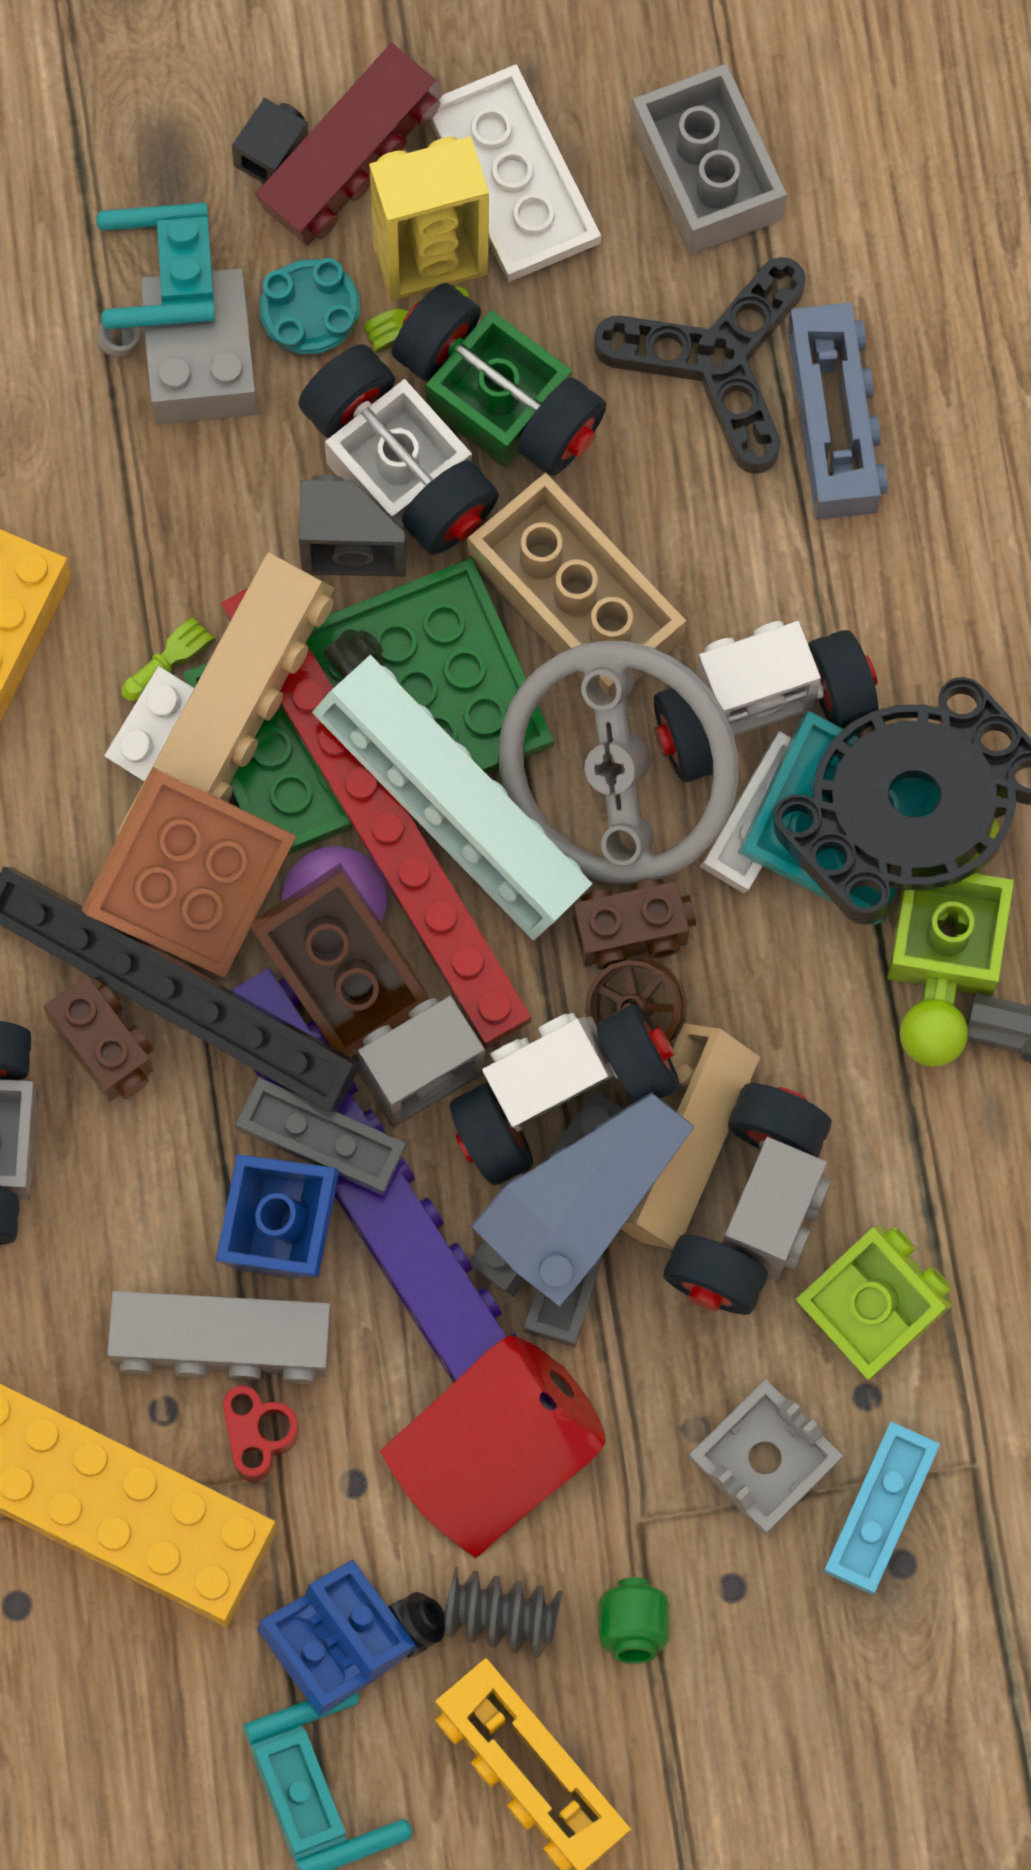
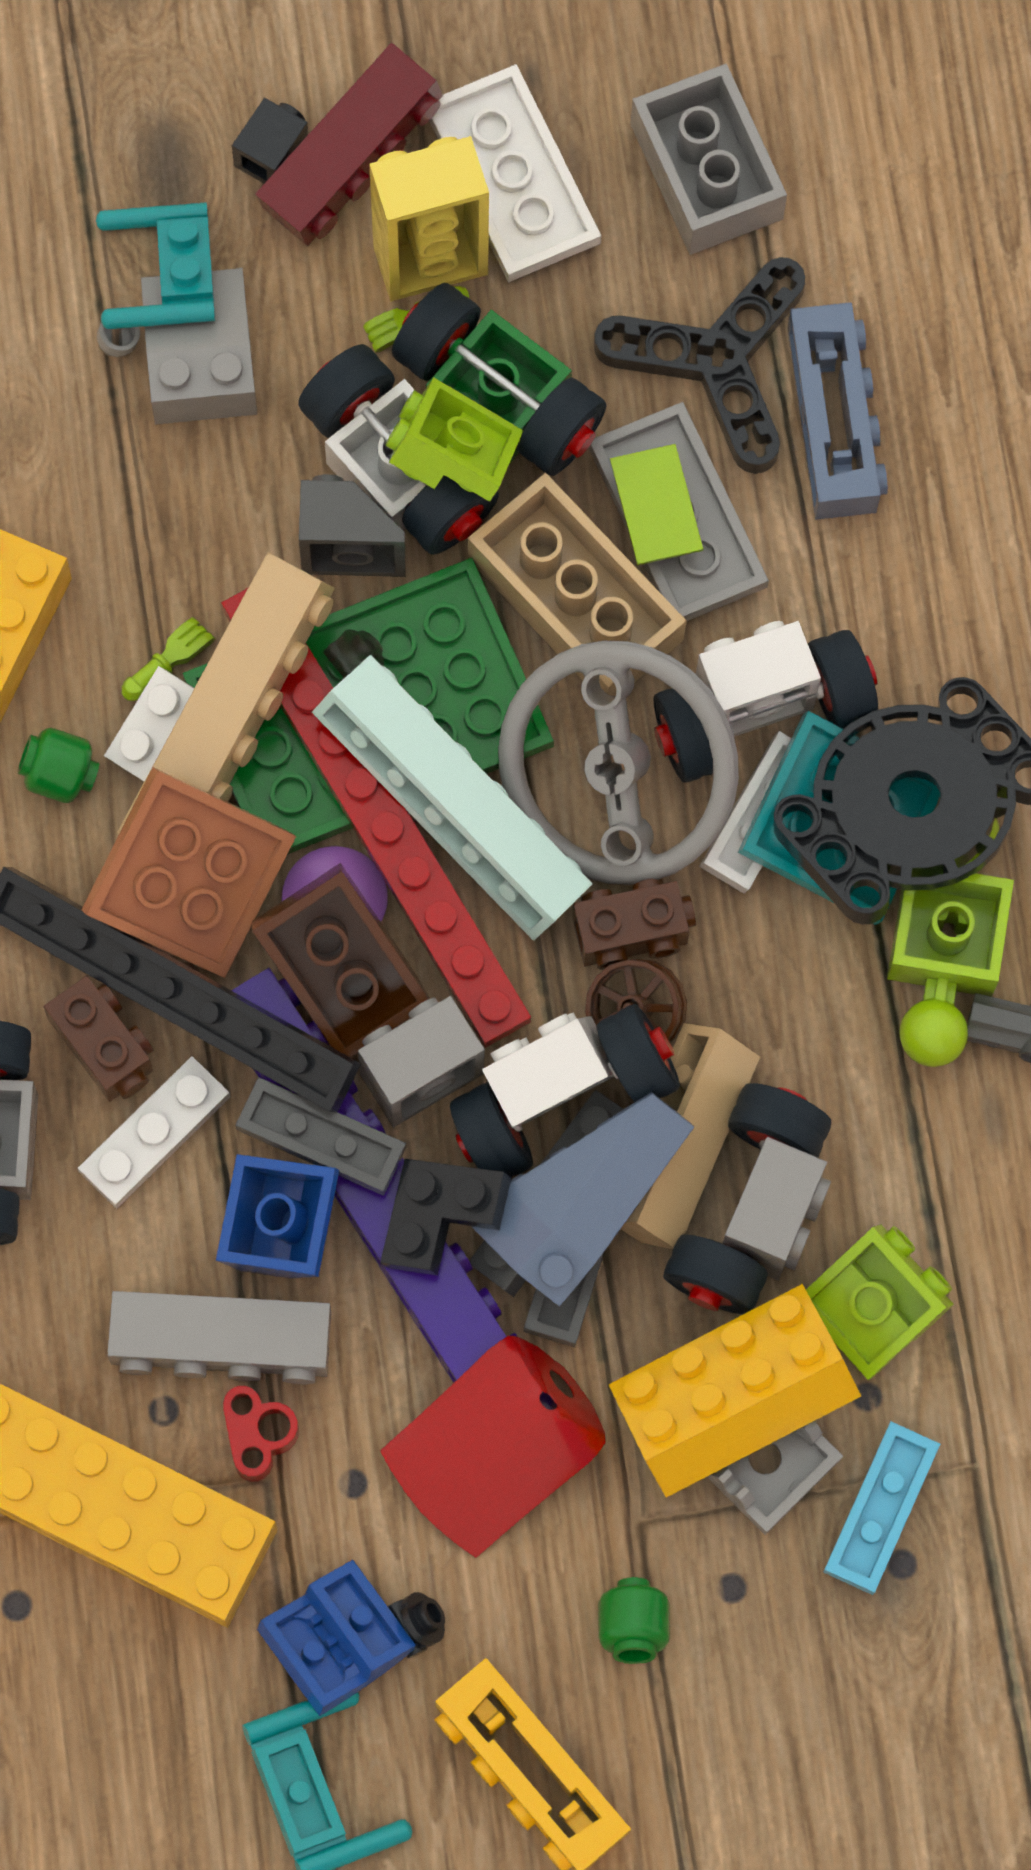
(58, 765): none -> green head
(154, 1132): none -> white plate
(309, 306): teal dish -> none
(431, 1199): none -> black plate
(452, 438): none -> lime plate
(501, 1613): dark grey piece -> none
(656, 504): none -> lime piece
(728, 562): none -> light grey plate
(734, 1390): none -> yellow brick

